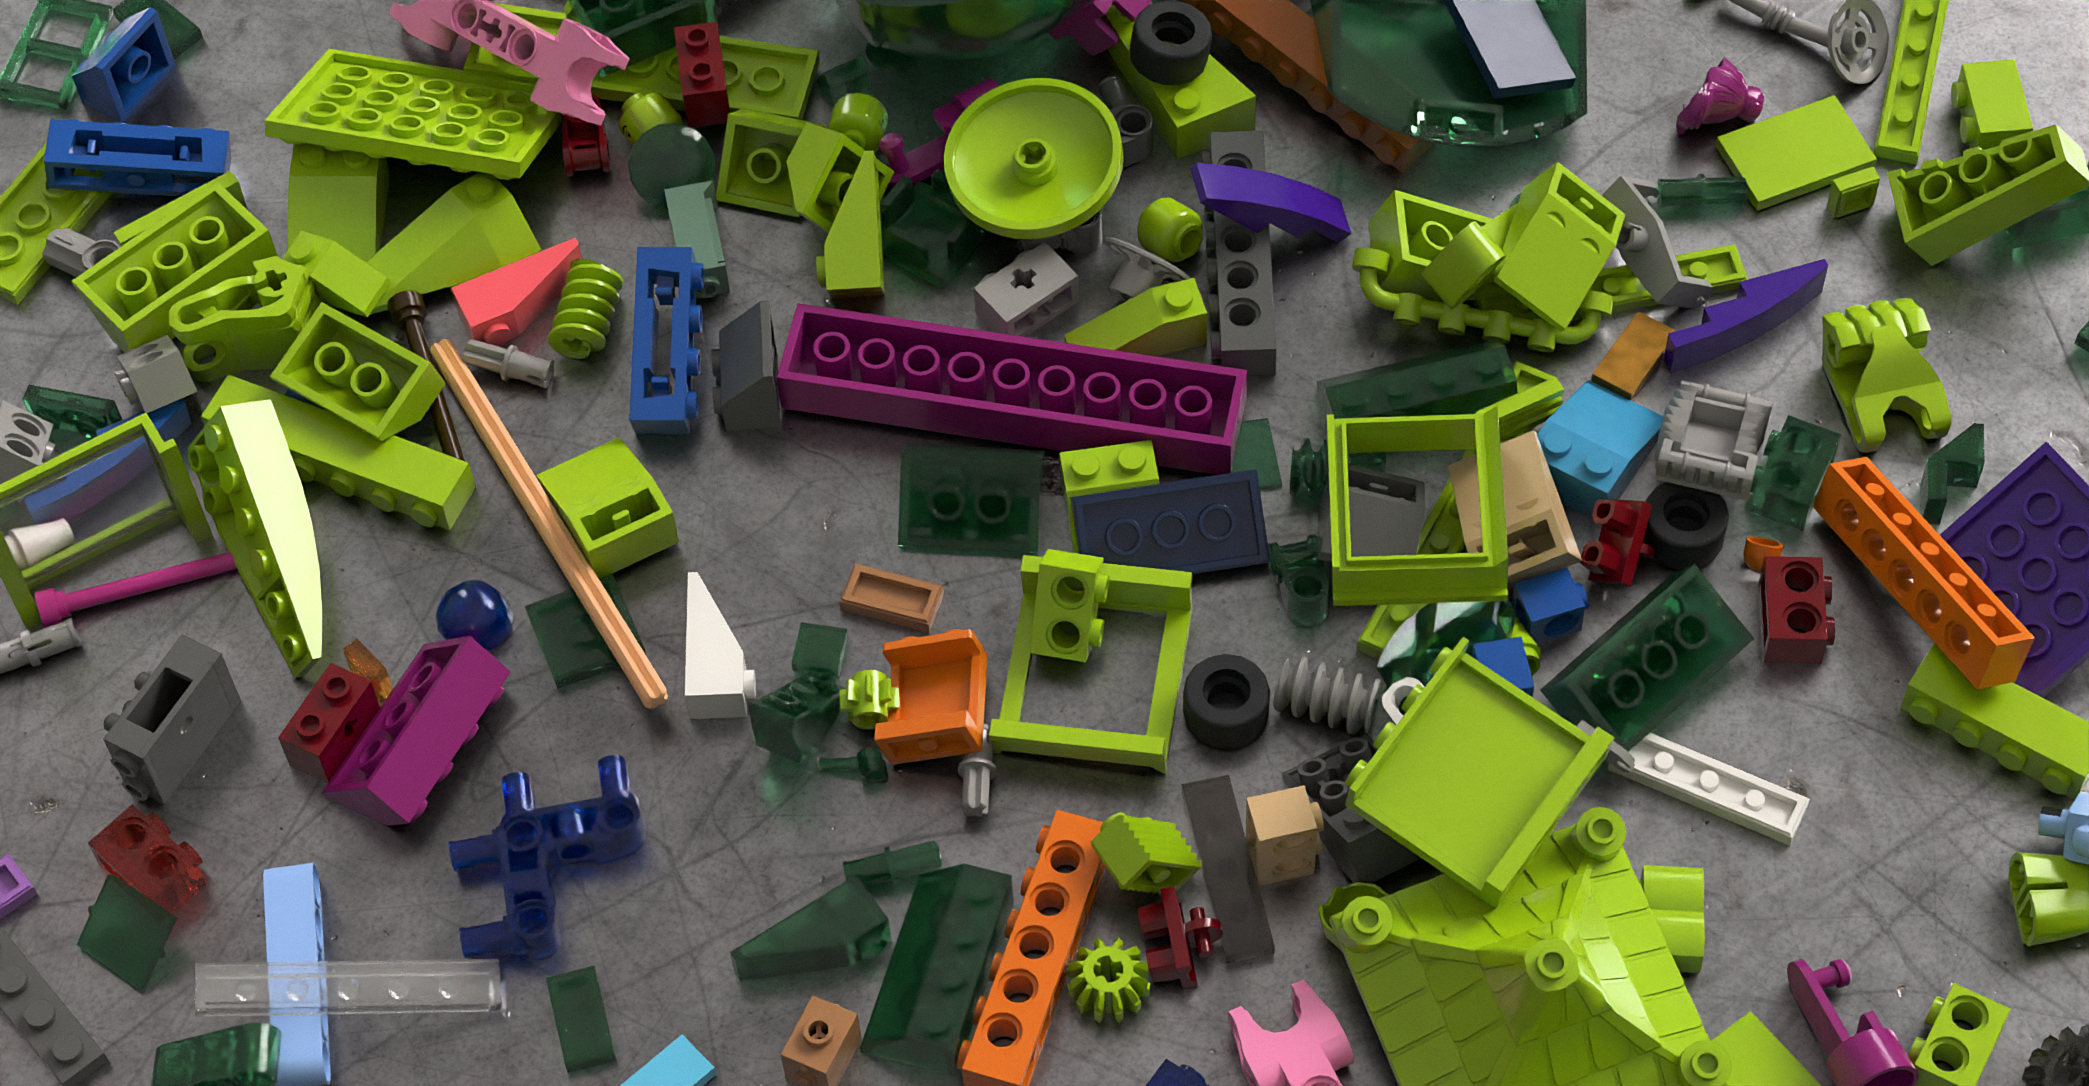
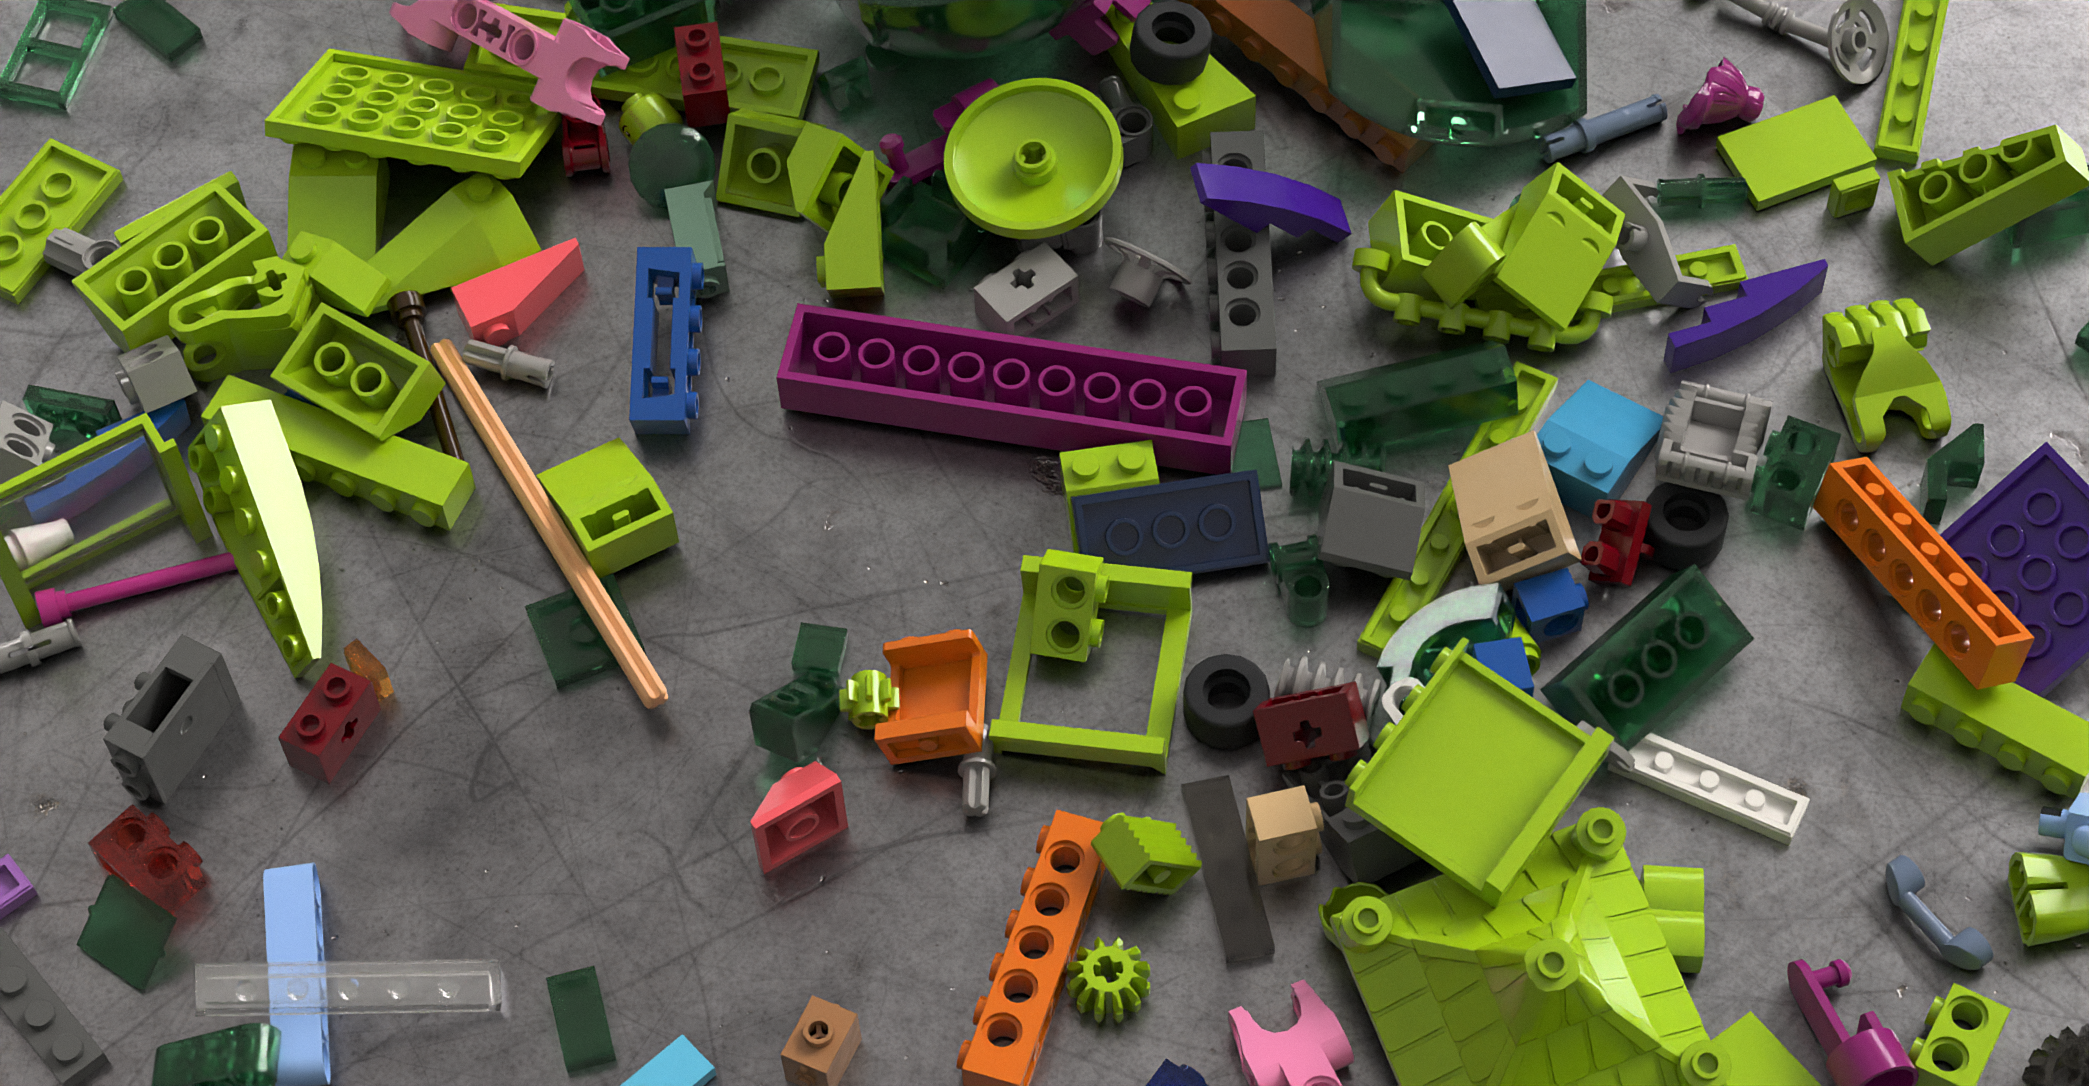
(125, 66): blue slope -> none
(133, 156): blue brick -> none
(418, 731): magenta slope -> none
(474, 611): clear blue hair -> none
(560, 837): clear blue pin -> none
(585, 309): lime piece -> none
(715, 663): white slope -> none
(747, 371): dark grey slope -> none
(798, 814): none -> coral slope
(820, 936): clear green slope -> none
(860, 119): lime head -> none
(868, 761): clear green hand -> none
(892, 598): medium nougat tile -> none
(895, 864): clear green axle -> none
(939, 967): clear green slope -> none
(971, 497): clear green slope -> none
(1151, 323): lime slope -> none
(1170, 230): lime head -> none
(1176, 959): dark red hips -> none
(1331, 708): none -> dark red brick
(1425, 576): lime piece -> none
(1527, 408): lime tile -> none
(1586, 134): none -> sand blue pin
(1633, 356): pearl gold tile -> none
(1757, 548): orange hinge -> none
(1792, 609): dark red brick -> none
(1966, 949): none -> sand blue bar
(1990, 103): lime piece -> none

